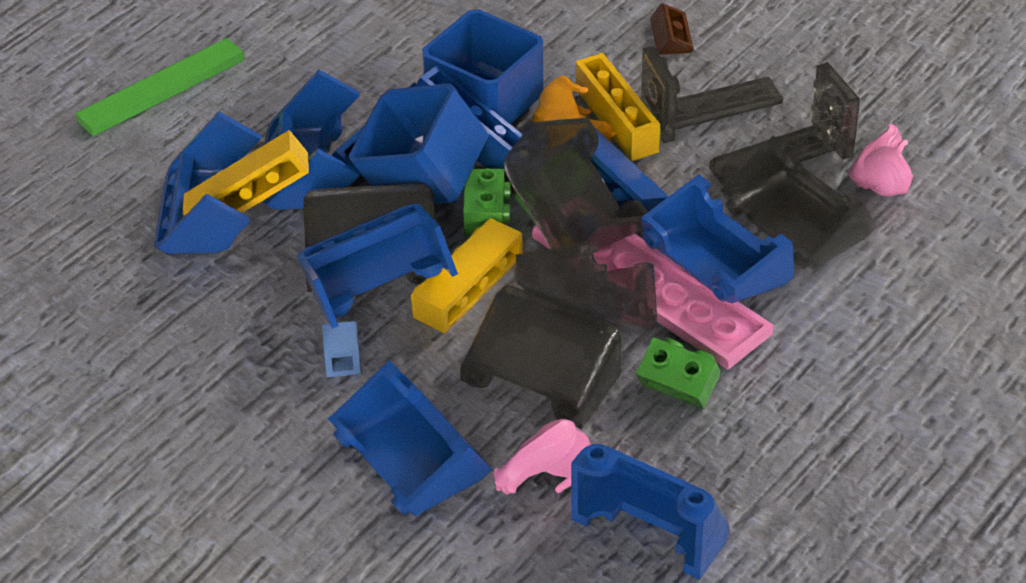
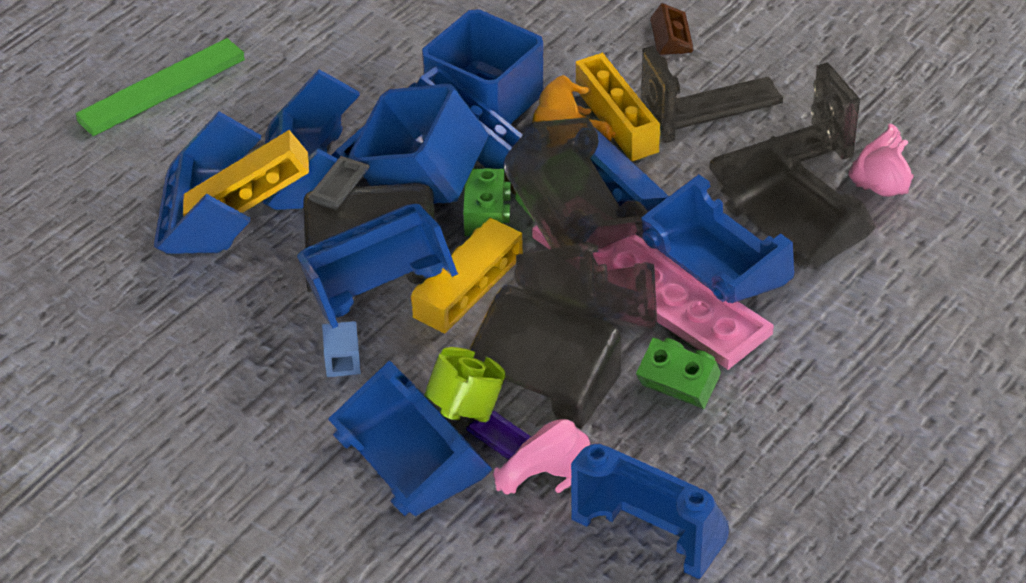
(338, 182): none -> dark grey tile
(464, 384): none -> lime brick
(499, 434): none -> dark purple tile

